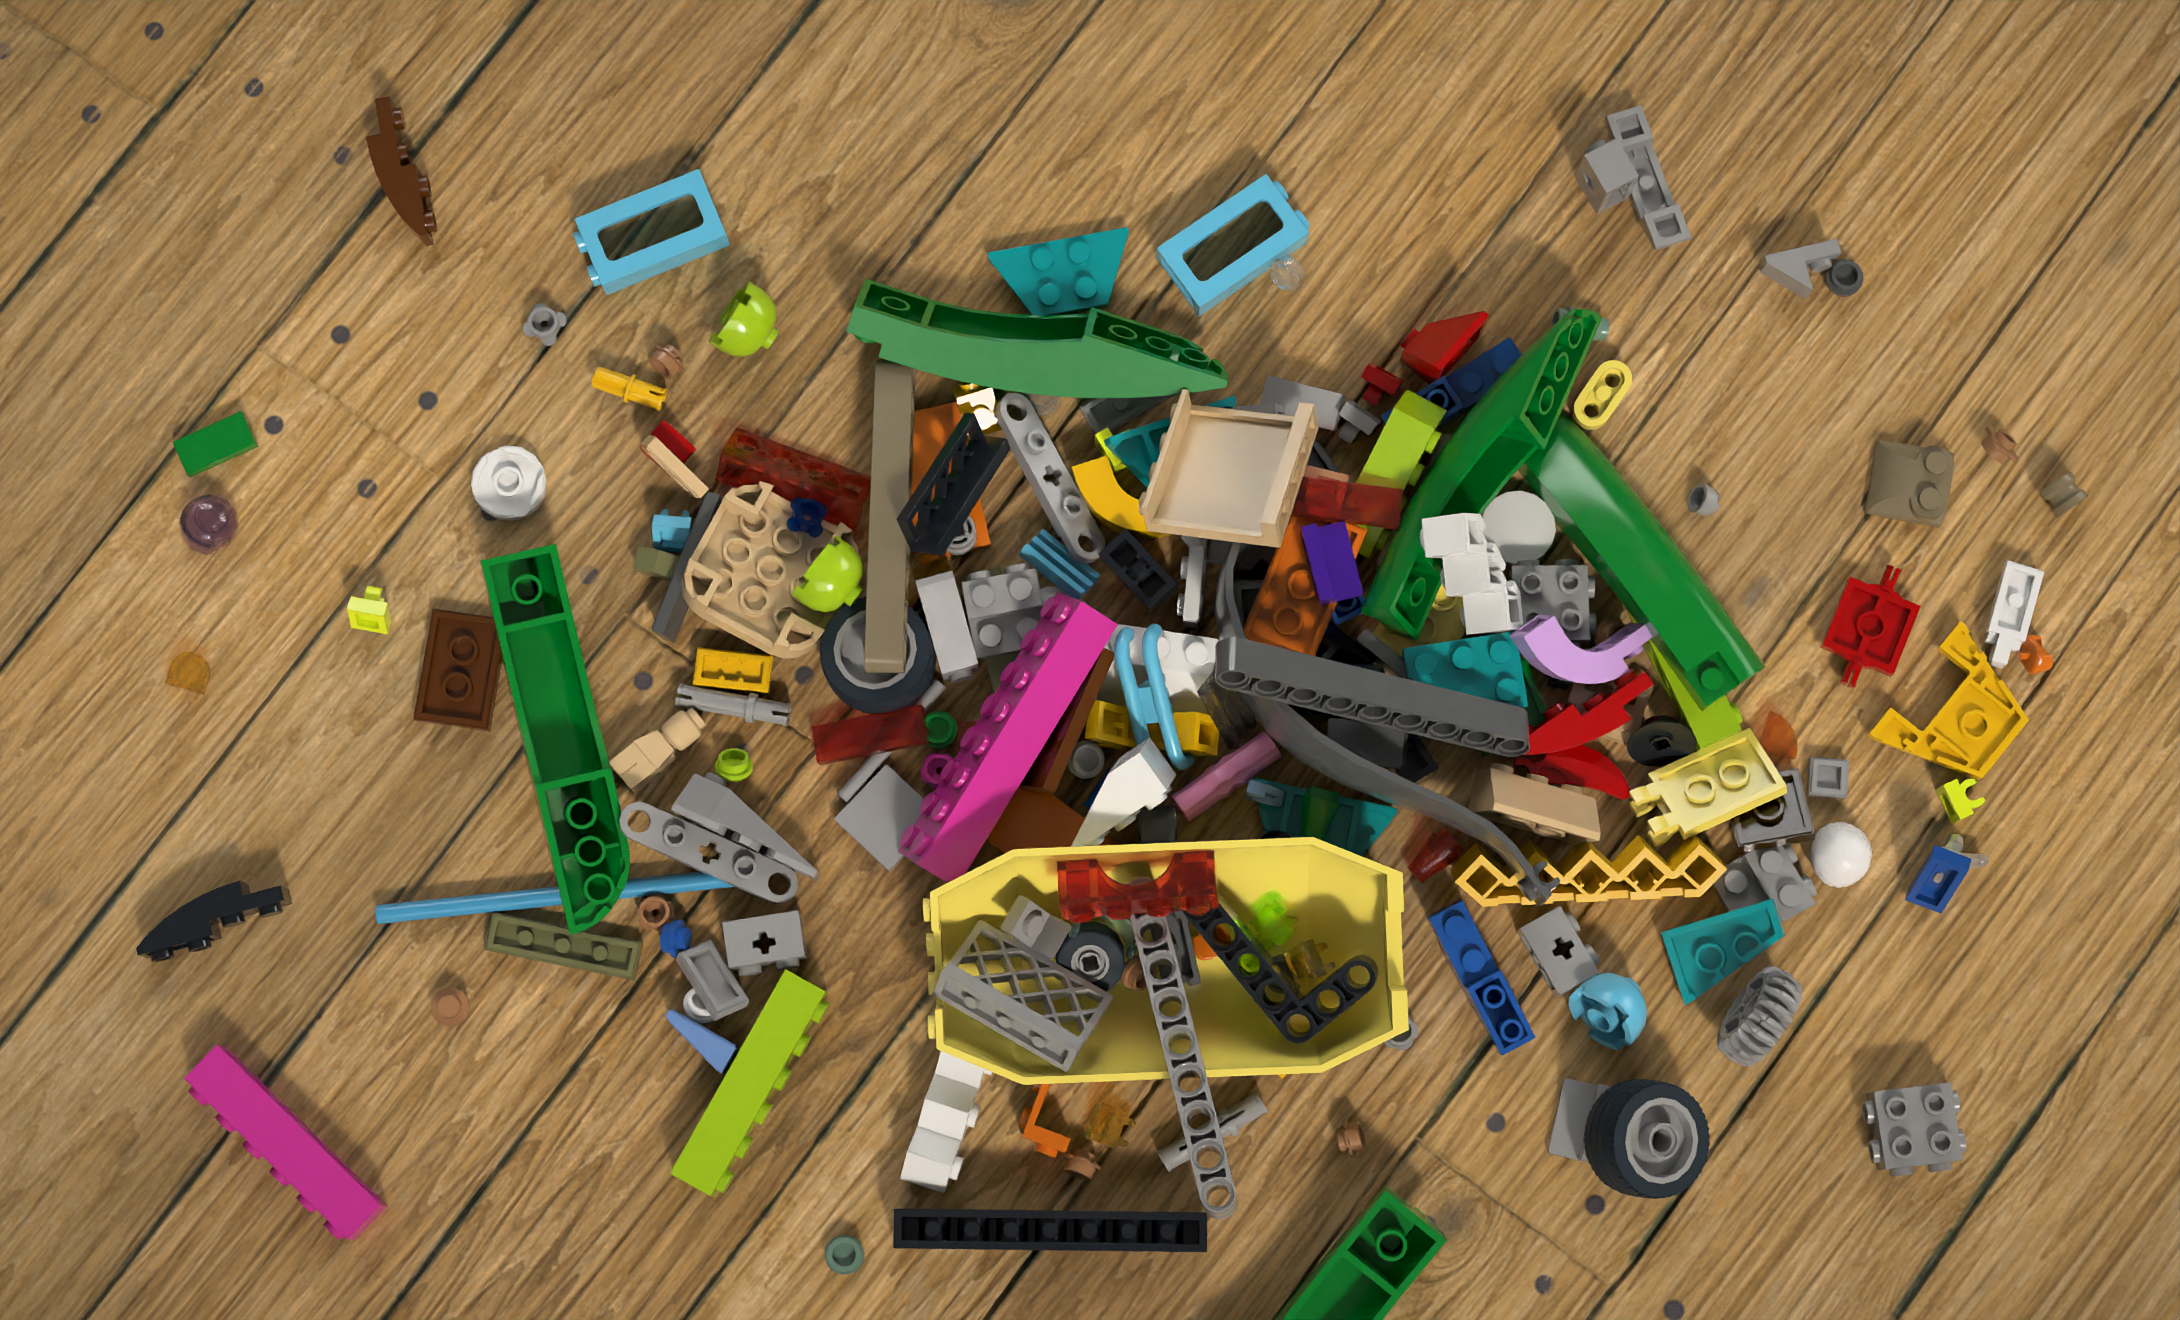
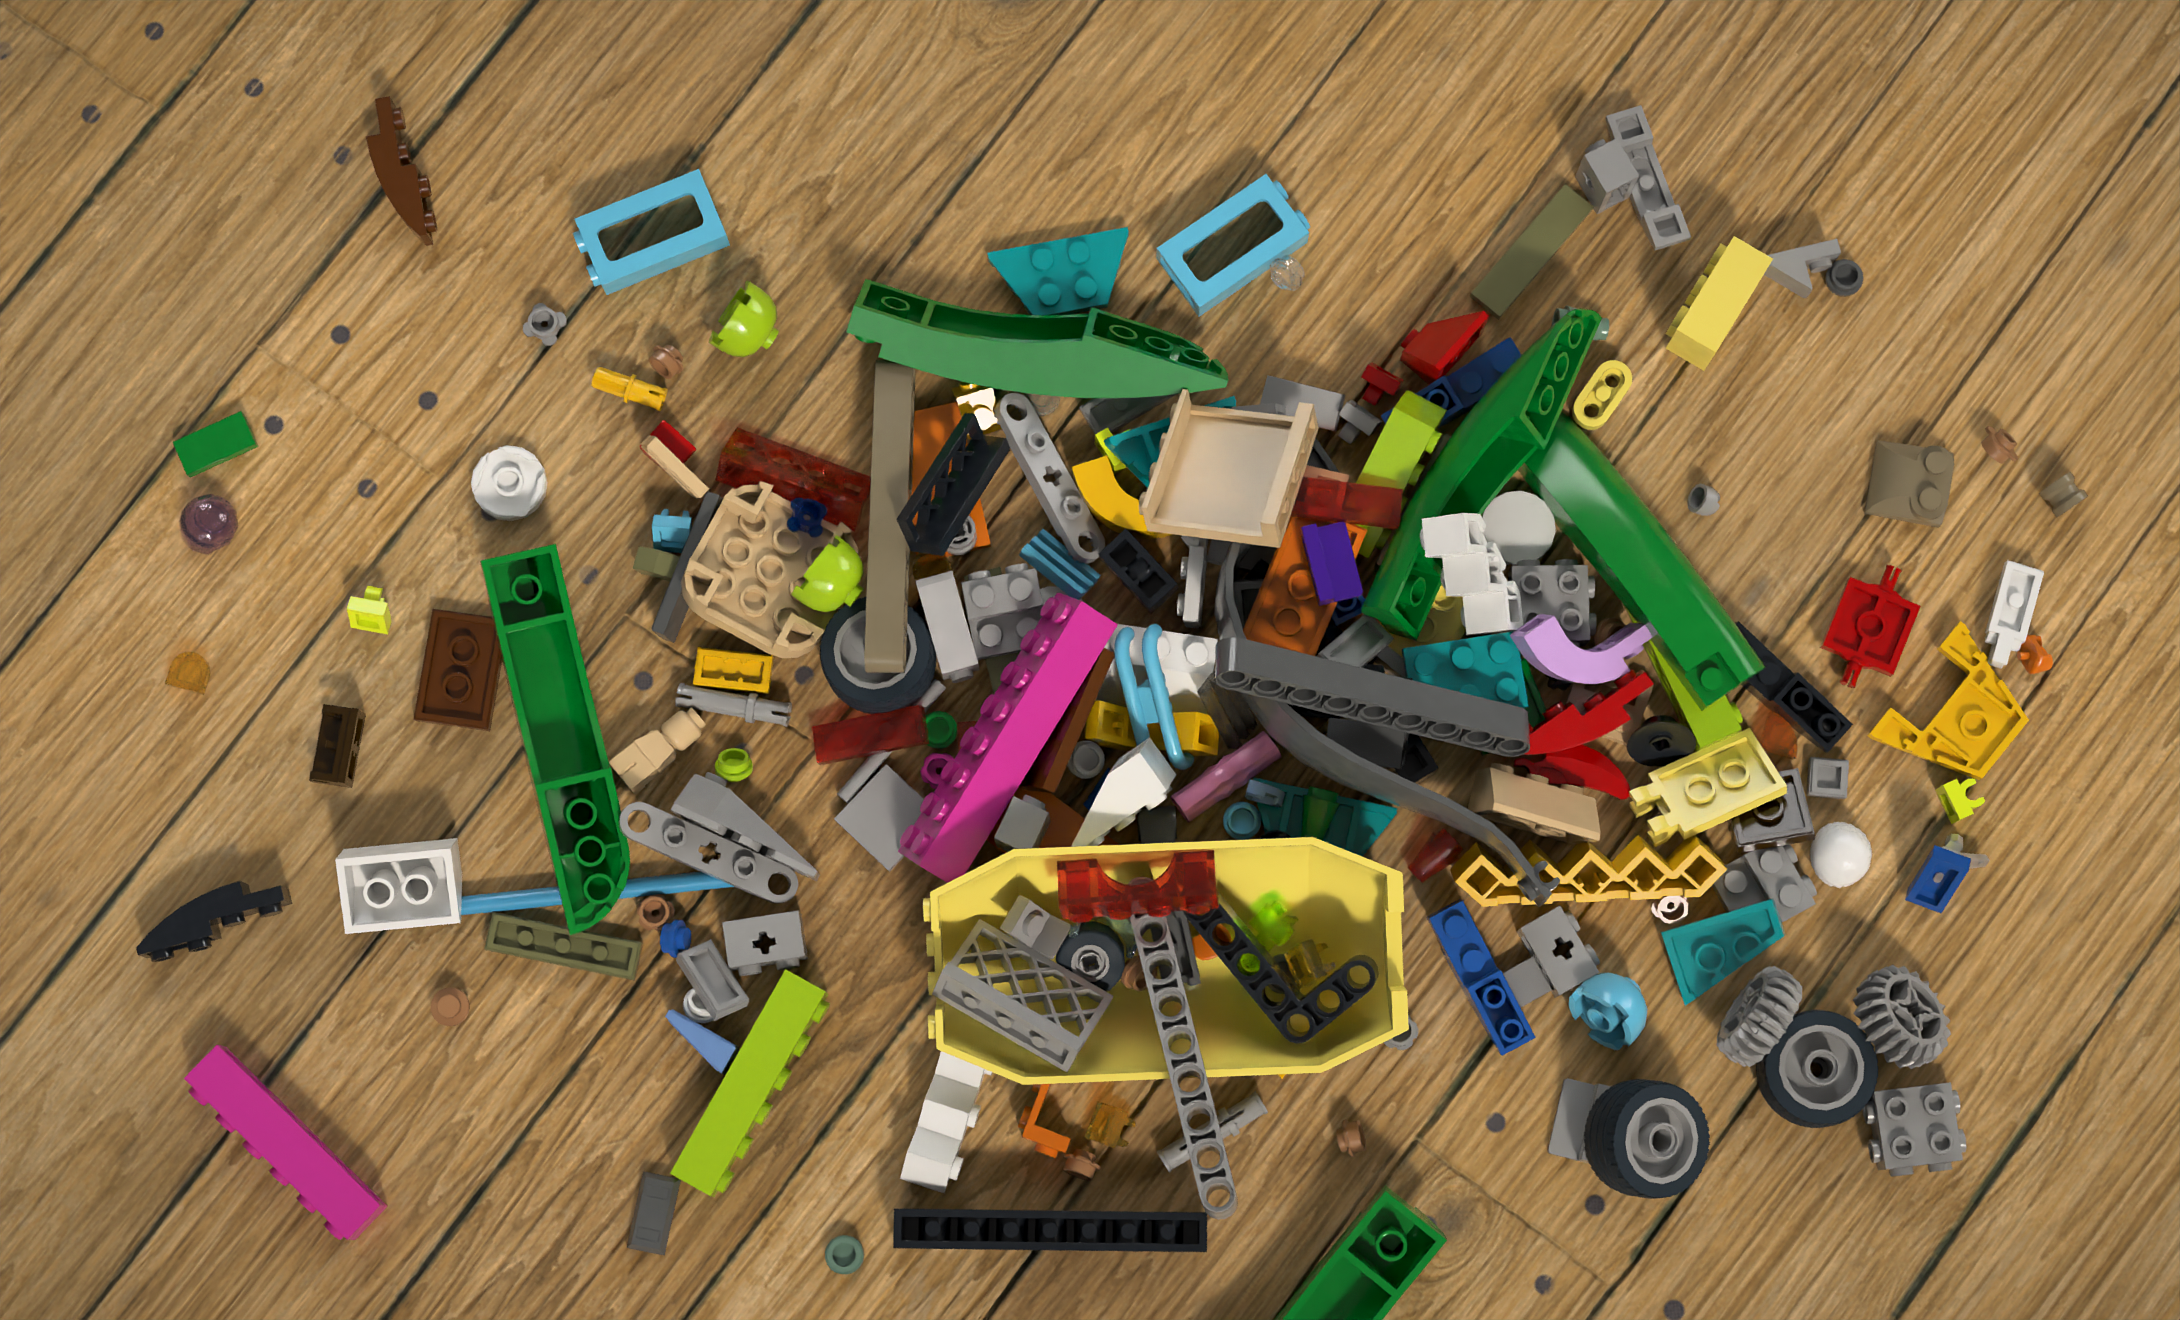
(338, 746): none -> dark brown hinge
(400, 885): none -> white slope
(653, 1213): none -> dark grey tile
(1022, 824): none -> light grey brick
(1242, 820): none -> medium azure plate
(1358, 643): none -> light grey tile
(1527, 982): none -> light grey tile
(1531, 251): none -> olive tile
(1674, 914): none -> plate
(1716, 302): none -> light yellow brick
(1794, 698): none -> black slope
(1845, 1077): none -> wheel
(1902, 1017): none -> light grey gear

